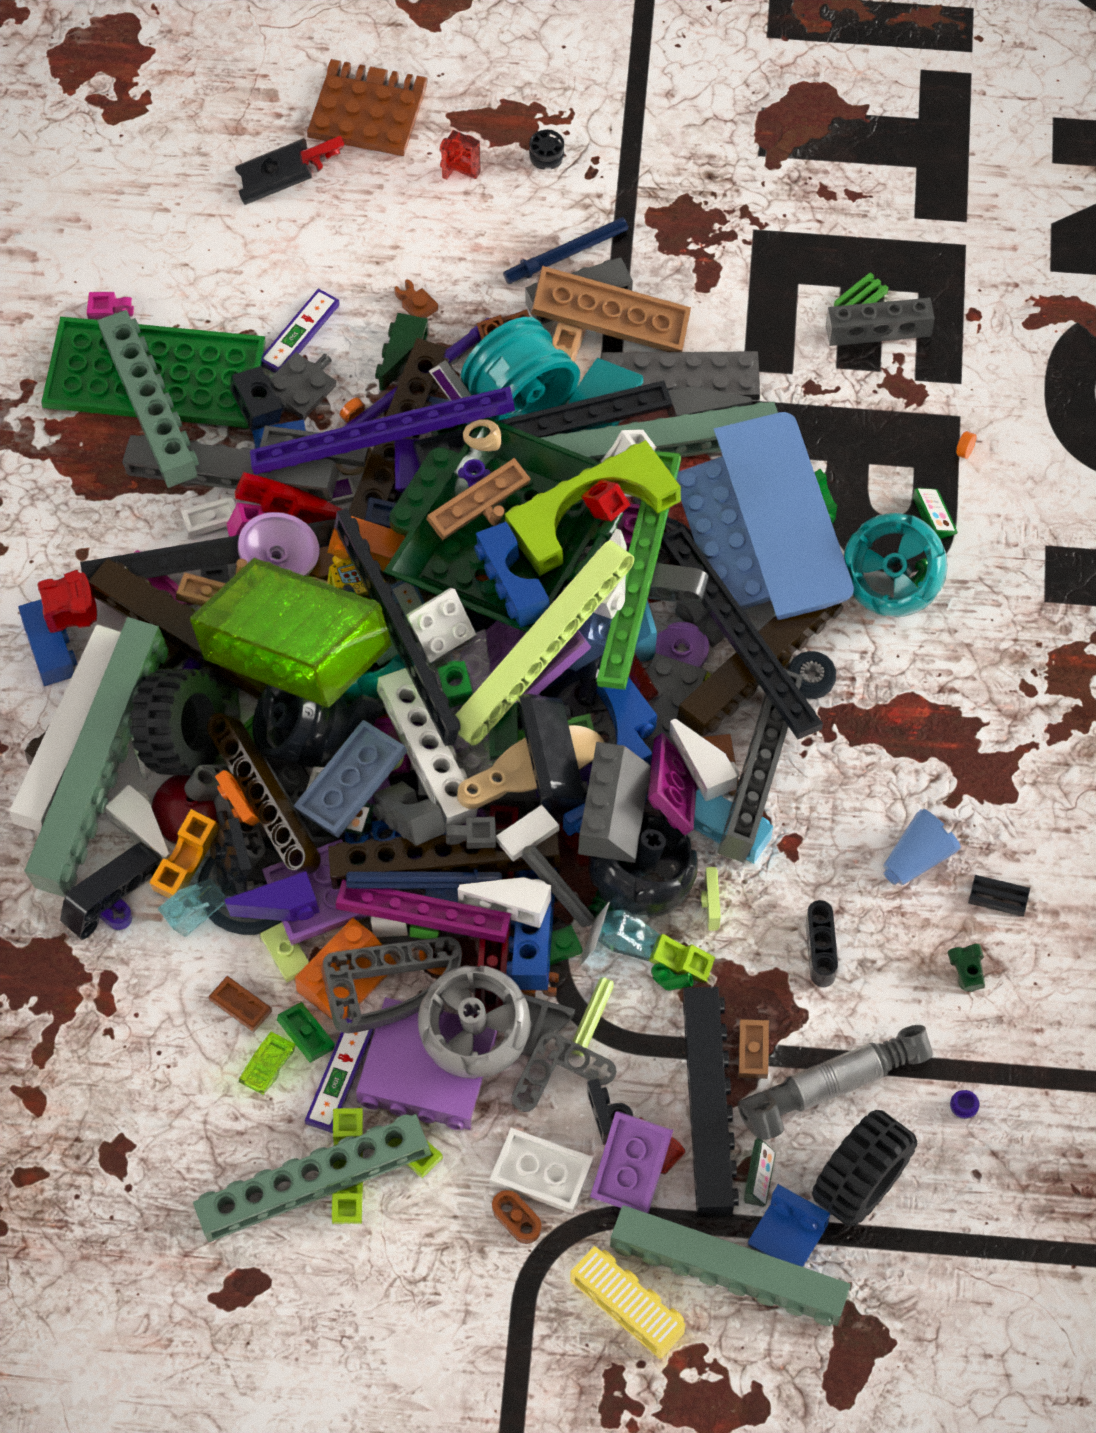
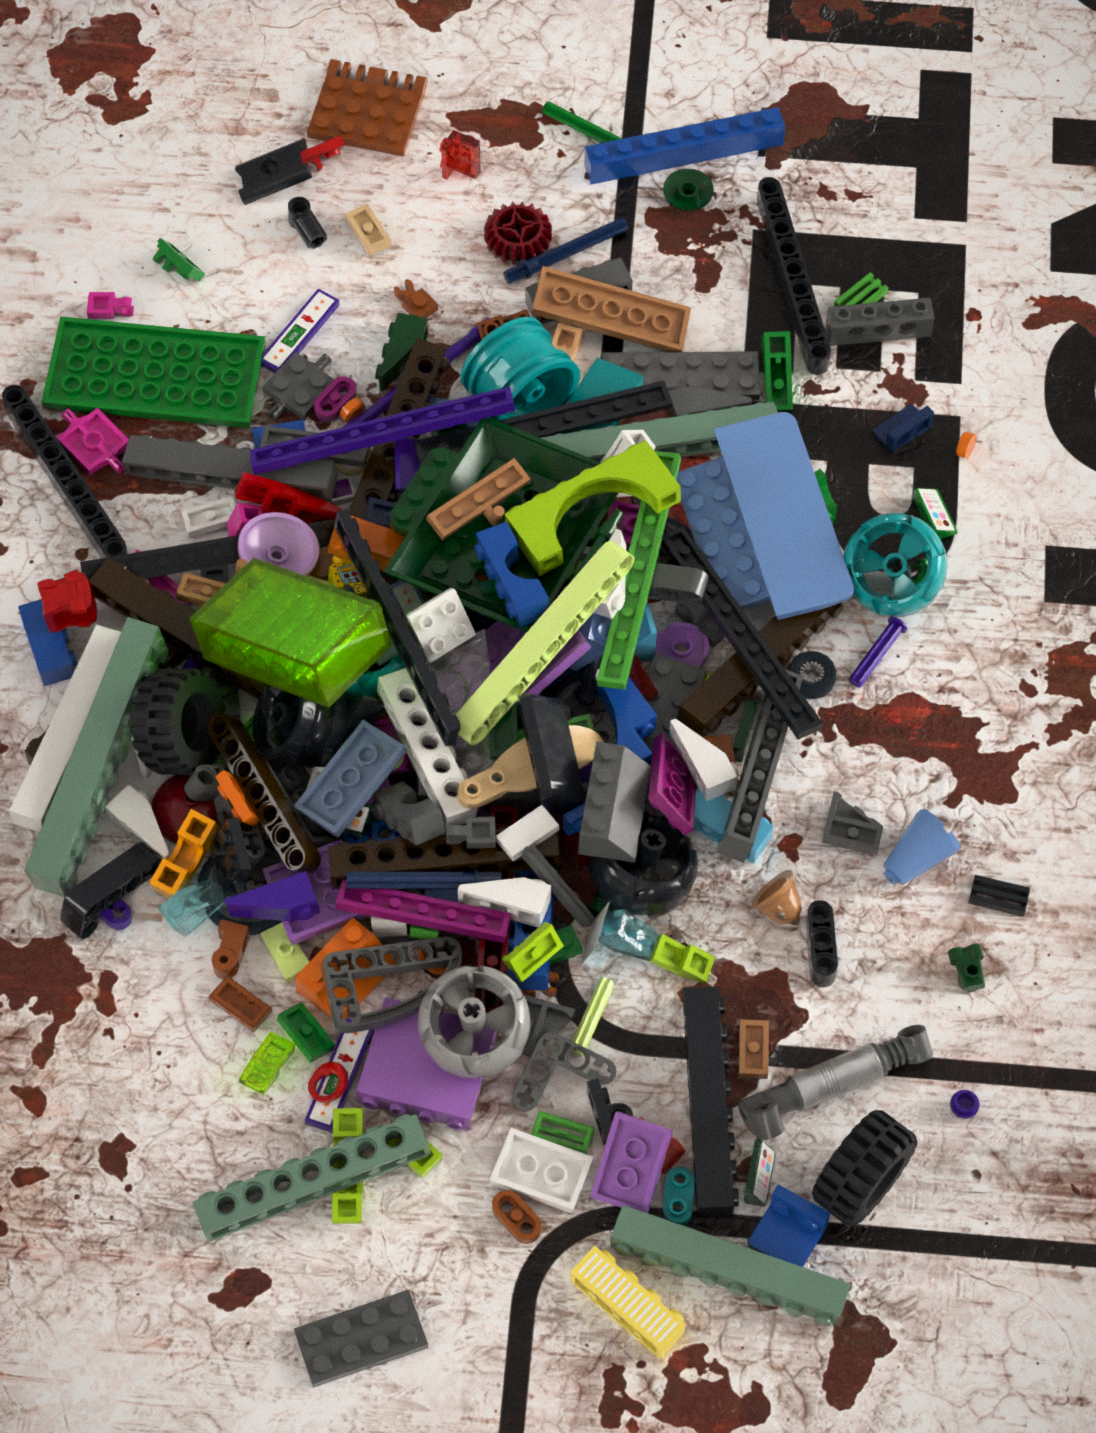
(59, 467): none -> black beam
(93, 441): none -> dark pink plate
(147, 398): sand green brick -> none
(175, 257): none -> green plate
(231, 950): none -> dark orange leg
(256, 412): black brick -> none
(306, 222): none -> black piece
(326, 1070): none -> red piece
(333, 400): none -> magenta plate
(361, 1338): none -> dark grey plate
(368, 229): none -> tan plate
(449, 381): tile -> none
(460, 693): green brick -> none
(470, 467): dark purple plate -> none
(490, 442): tan piece -> none
(505, 240): none -> dark red gear
(533, 951): none -> lime plate
(546, 150): black wheel -> none
(565, 1123): none -> bright green tile
(578, 123): none -> green axle
(605, 500): red brick -> none
(669, 980): green arm -> none
(678, 1194): none -> teal plate
(684, 145): none -> blue brick
(688, 182): none -> dark green dish
(710, 899): yellowish green plate -> none
(744, 730): none -> dark green tile
(777, 369): none -> green slope
(779, 900): none -> medium nougat piece
(796, 287): none -> black beam
(851, 828): none -> dark grey wing
(877, 651): none -> dark purple axle
(903, 427): none -> dark blue panel

